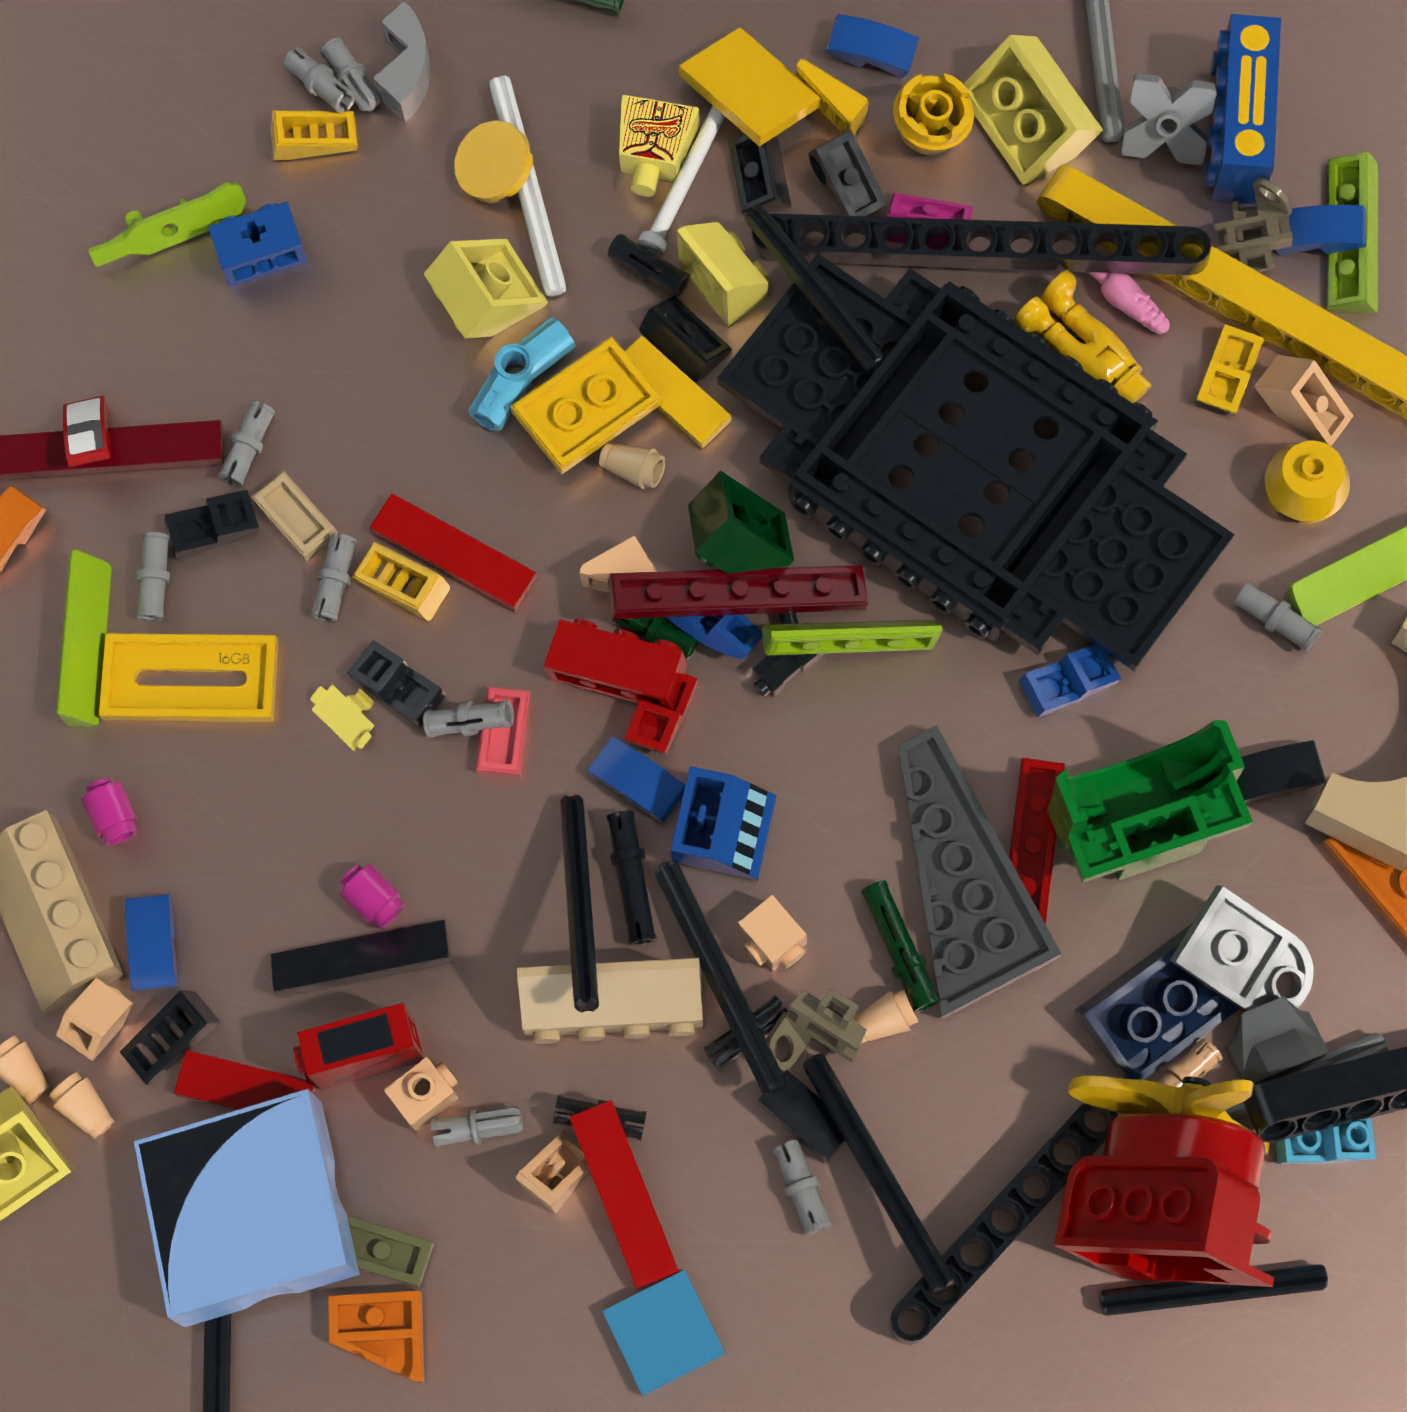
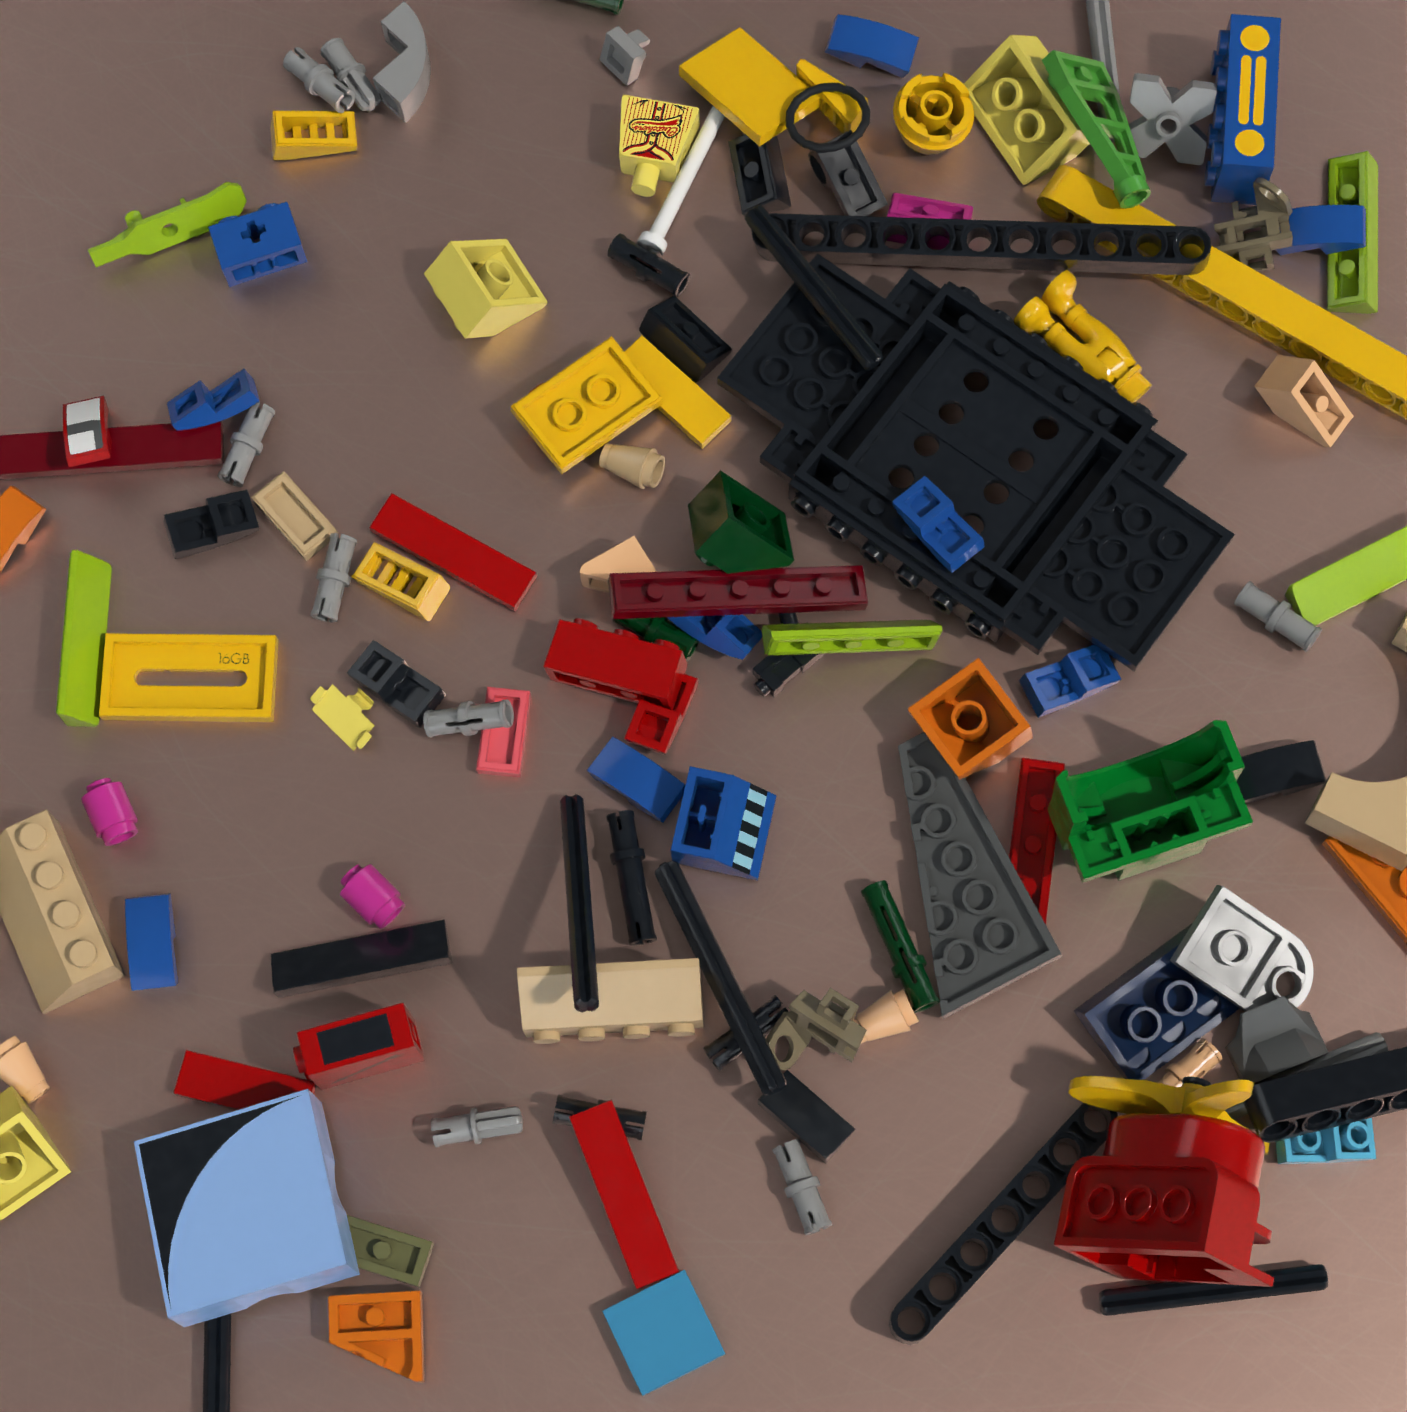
(82, 1105): light nougat cone -> none
(94, 1018): light nougat brick -> none
(153, 576): light grey pin -> none
(192, 1035): black slope -> none
(203, 407): none -> blue slope
(423, 1092): light nougat brick -> none
(493, 161): yellow tile -> none
(501, 389): medium azure piece -> none
(531, 197): white axle -> none
(555, 1171): light nougat slope -> none
(624, 53): none -> light grey tile
(722, 270): light yellow slope -> none
(772, 935): light nougat brick -> none
(827, 147): none -> black piece
(879, 1174): black axle -> none
(937, 524): none -> blue slope
(971, 720): none -> orange slope
(1088, 79): none -> bright green plate
(1128, 297): bright pink piece -> none
(1230, 369): yellow slope -> none
(1307, 481): yellow cone -> none

